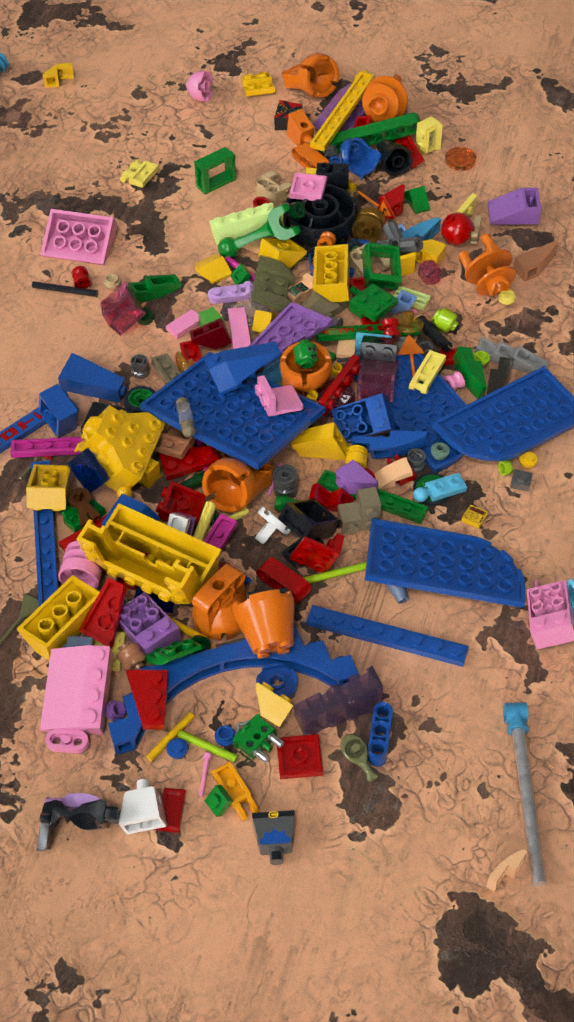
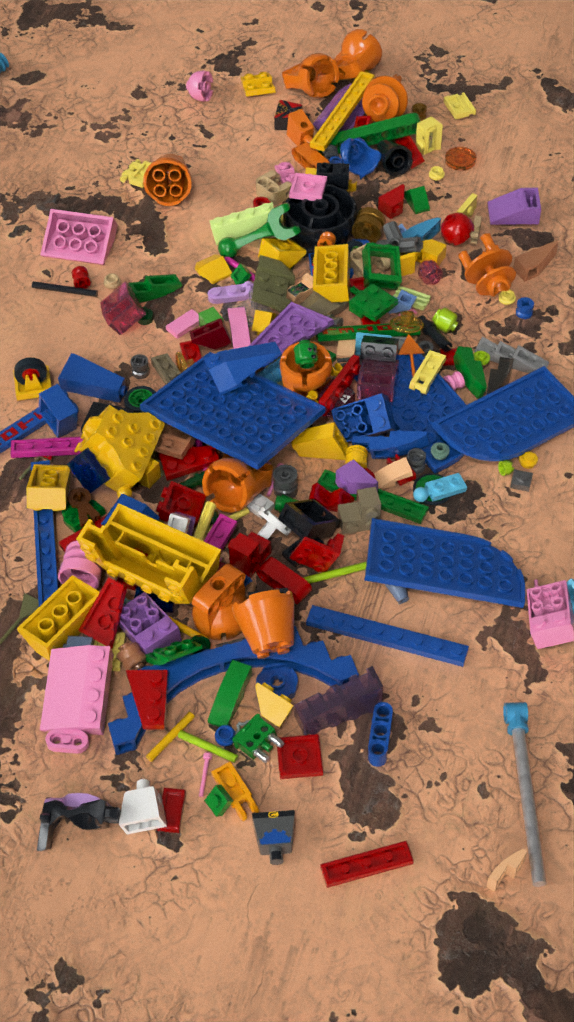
(31, 378): none -> plate
(56, 73): yellow slope -> none
(115, 710): medium lavender plate -> none
(168, 180): none -> orange cone
(177, 748): blue plate -> none
(185, 417): piece -> none
(210, 161): green window -> none
(230, 693): none -> green slope
(248, 552): none -> red brick
(258, 502): none -> white plate
(277, 400): bright pink bracket -> none
(286, 172): none -> bright pink slope
(296, 210): dark green tile -> none
(357, 752): olive piece -> none
(358, 54): none -> orange piece
(366, 864): none -> red tile
(383, 206): orange piece -> none
(391, 327): red wheel -> none
(420, 109): none -> pearl gold wheel
(436, 173): none -> light yellow plate
(459, 105): none -> light yellow plate
(474, 516): yellow tile -> none
(524, 308): none -> blue wheel

